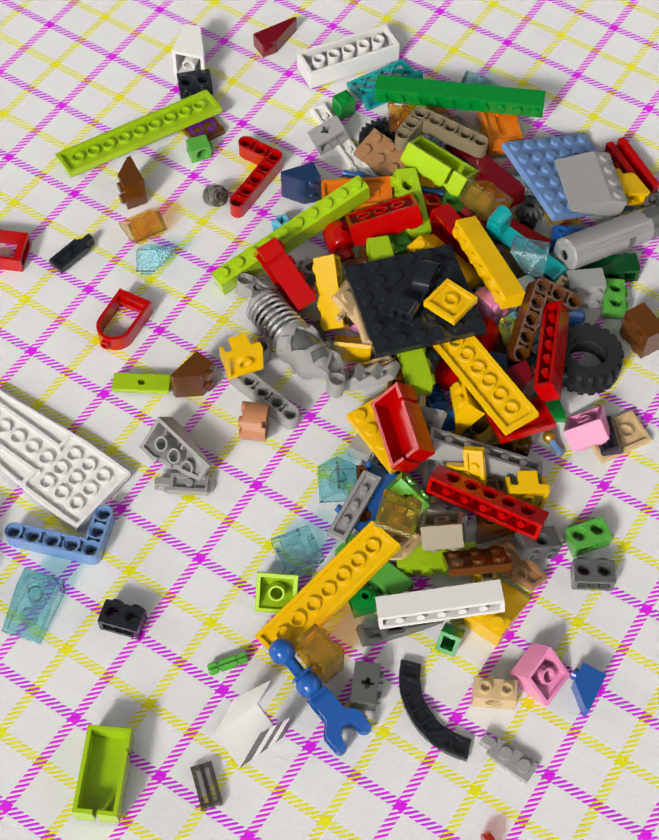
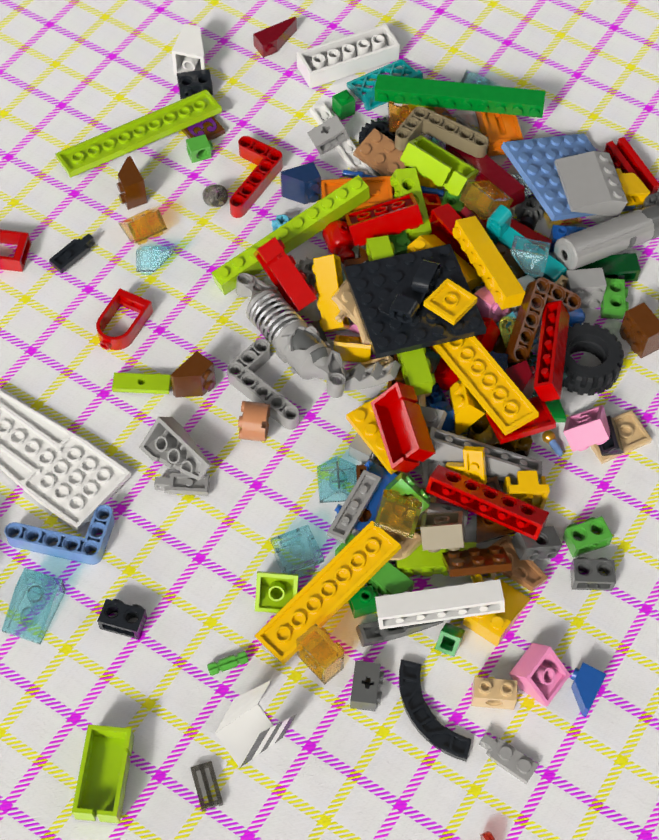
(243, 358): yellow panel -> none
(320, 698): blue piece -> none

